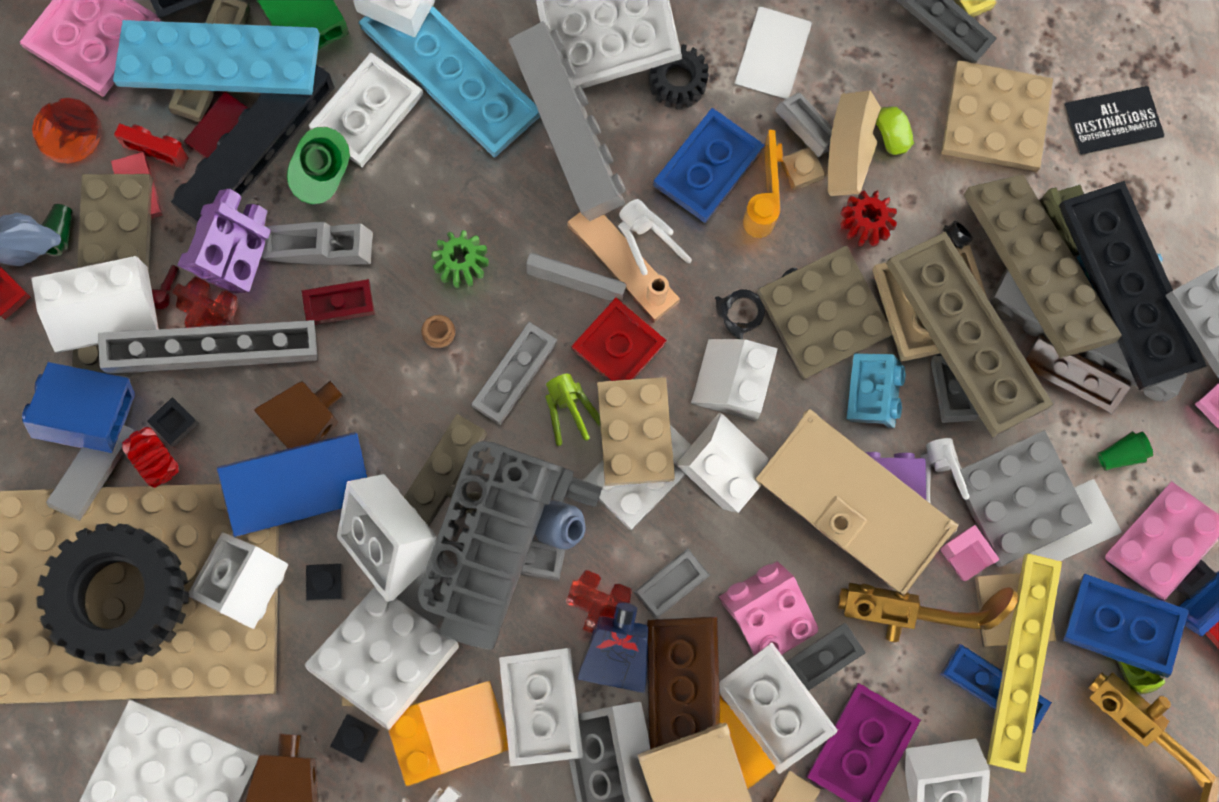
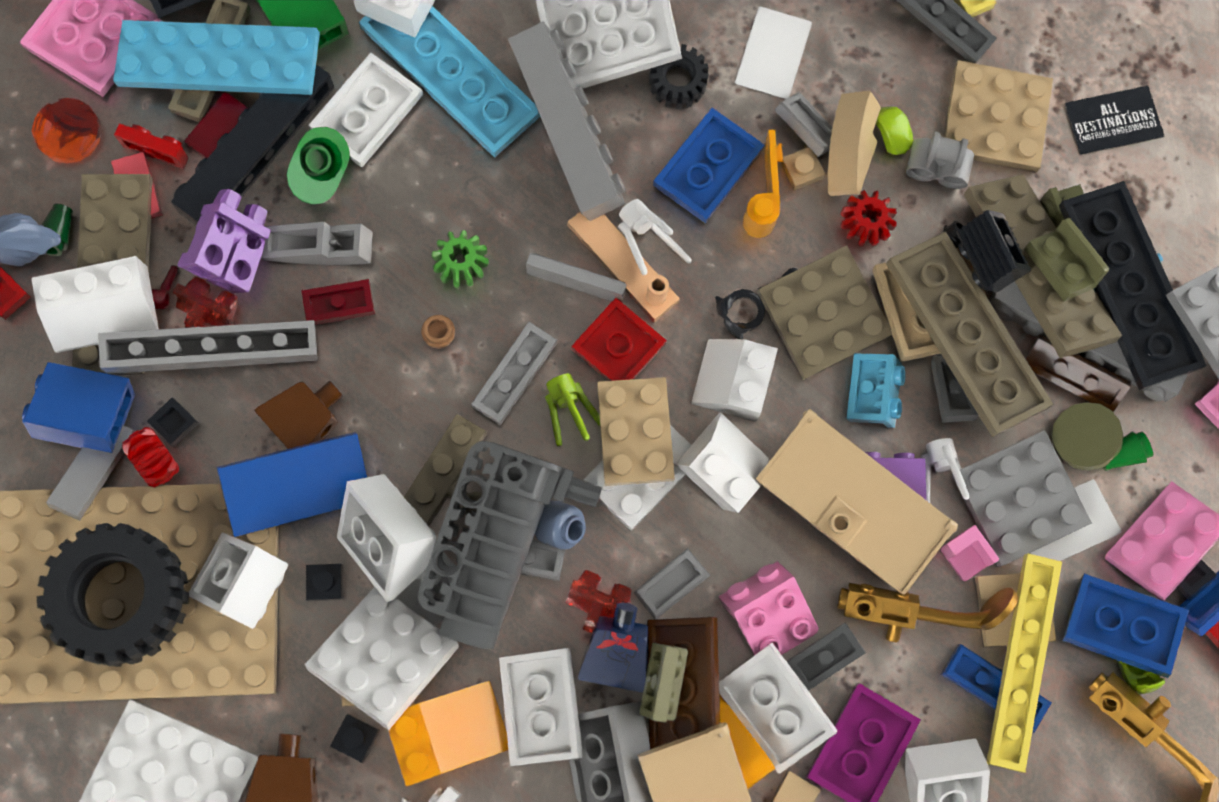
(663, 682): none -> olive bracket
(941, 160): none -> light grey piece
(992, 251): none -> black brick
(1067, 260): none -> olive bracket
(1087, 436): none -> olive tile

